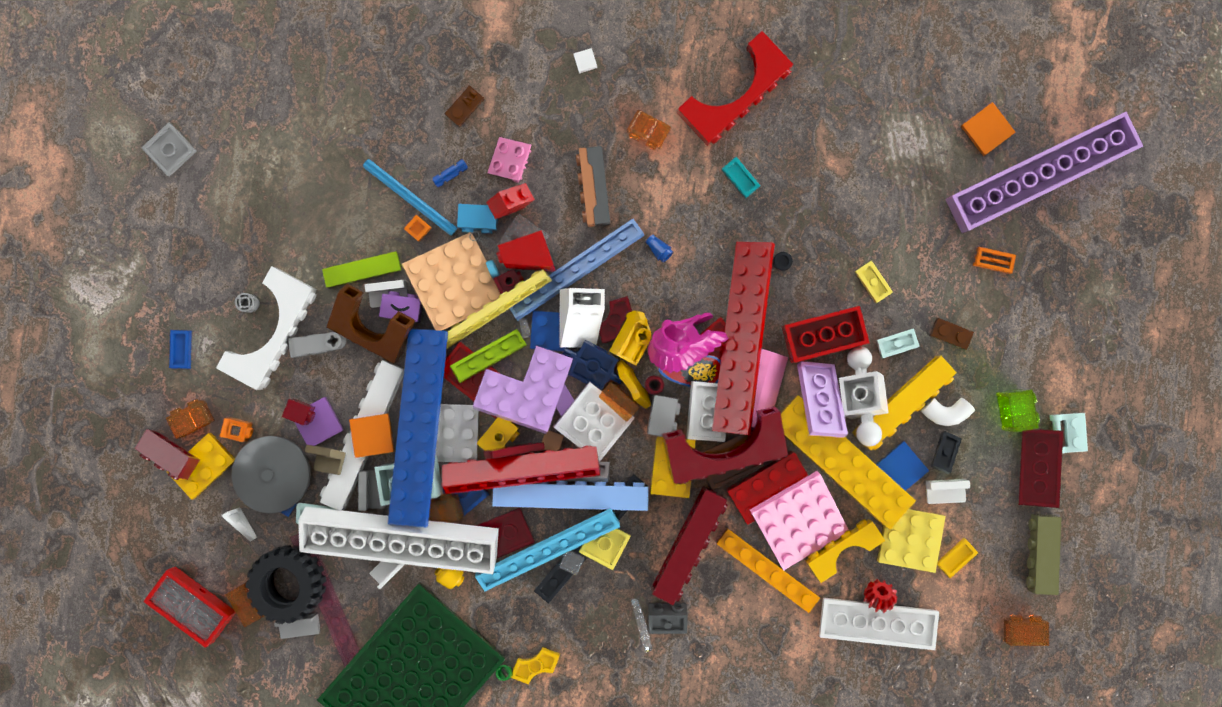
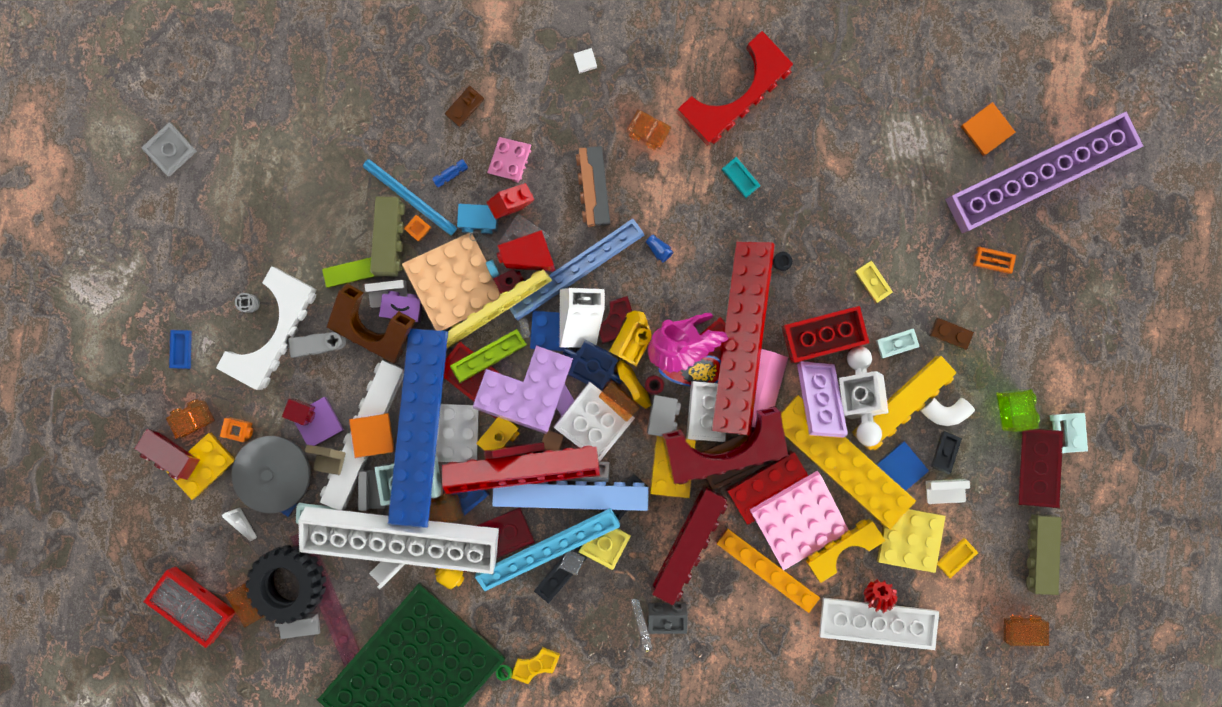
(386, 236): none -> olive brick

